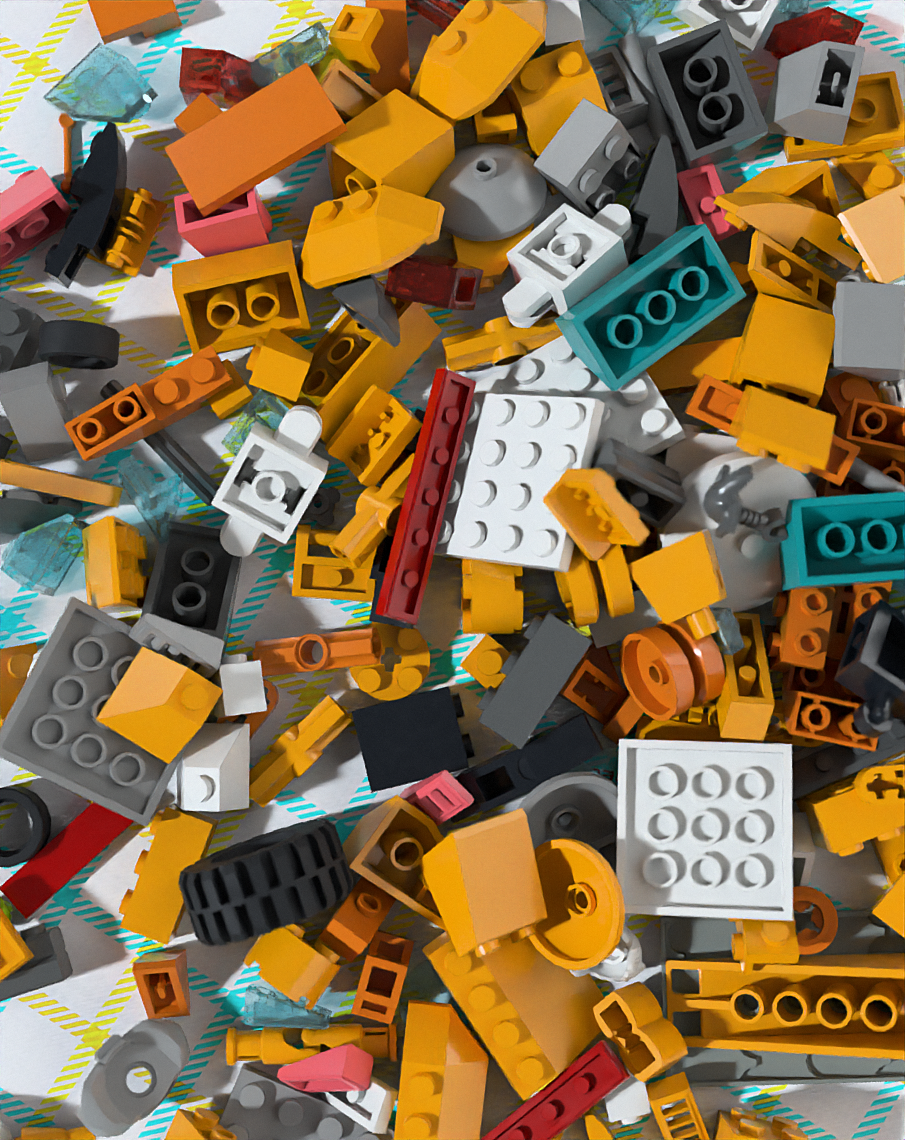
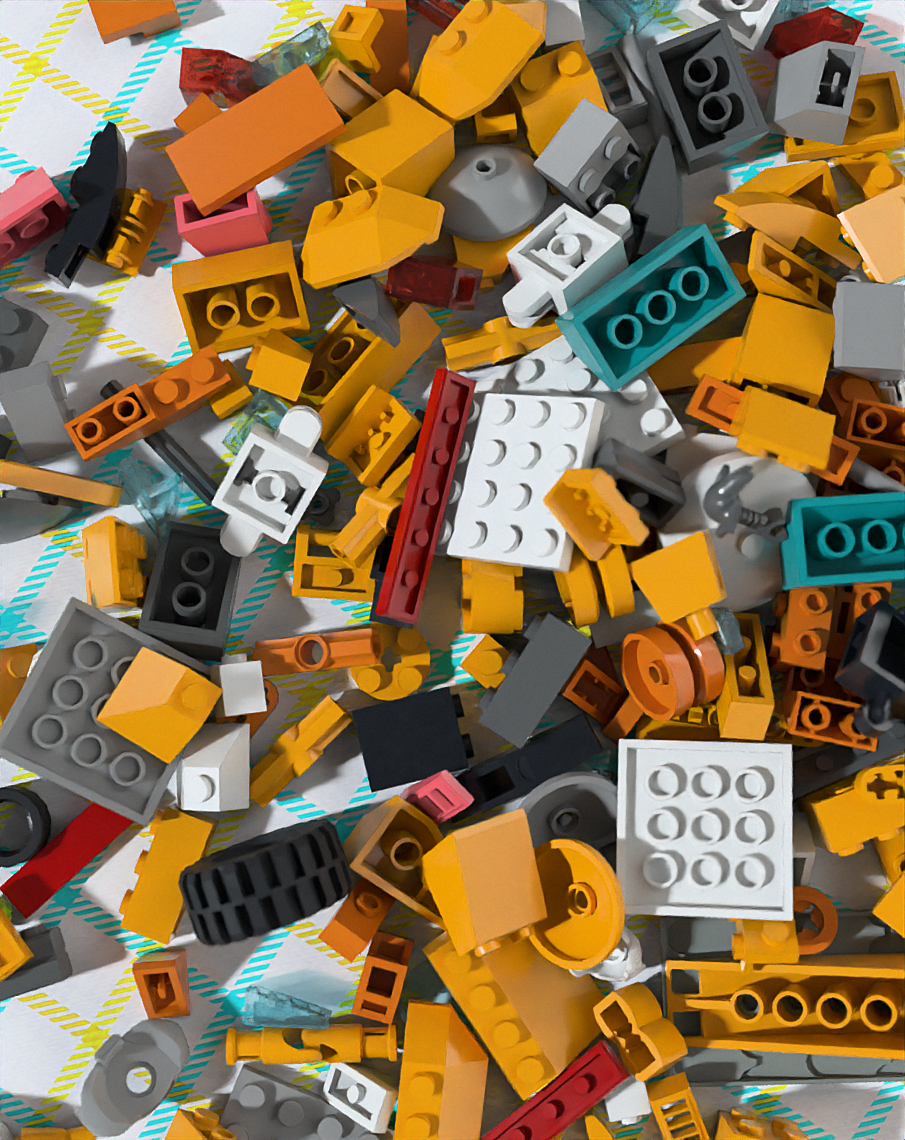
(44, 554): clear light blue slope -> none
(67, 124): orange hinge -> none
(78, 344): black tyre -> none
(102, 89): clear light blue slope -> none
(179, 643): light grey slope -> none
(294, 963): light orange brick -> none
(330, 1071): coral slope -> none
(697, 193): coral plate -> none

